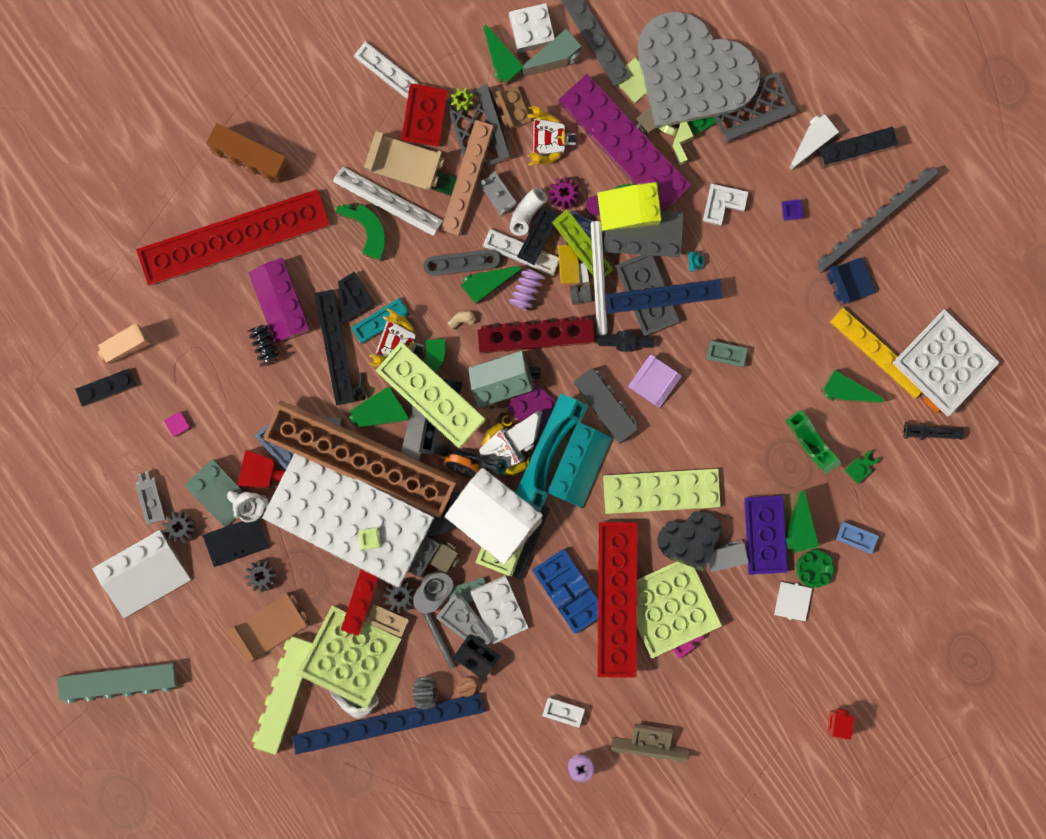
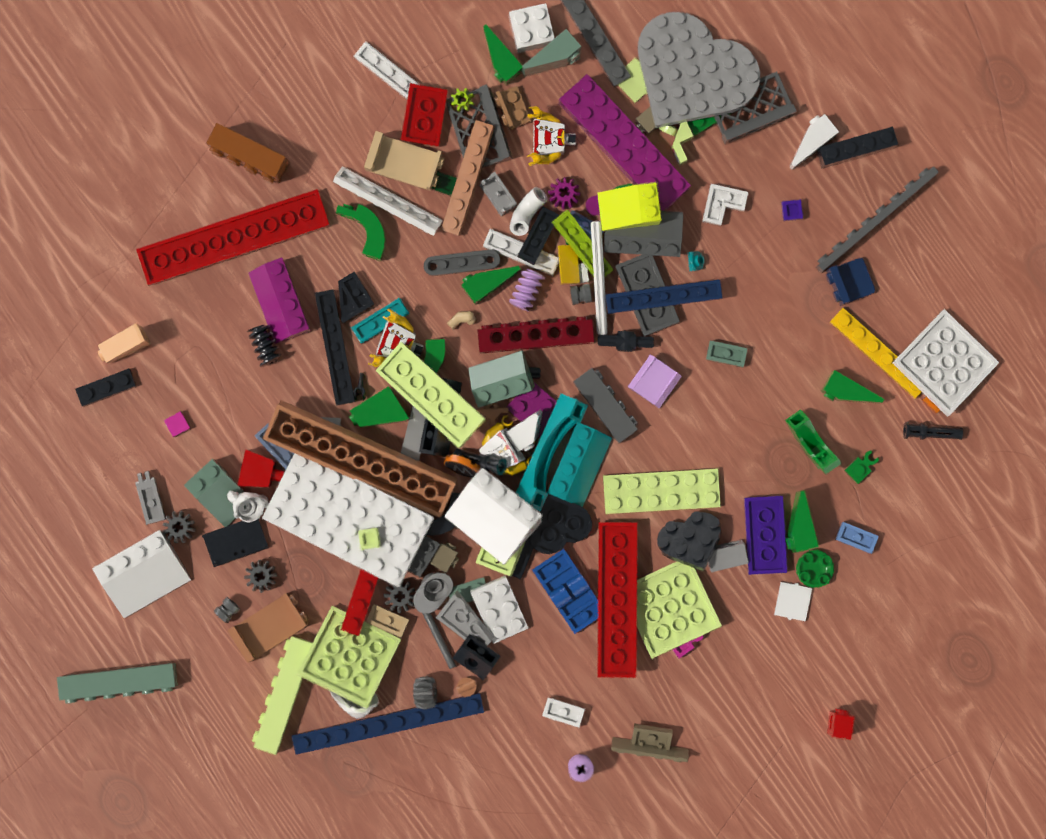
(226, 610): none -> dark grey wheel
(560, 524): none -> black plate

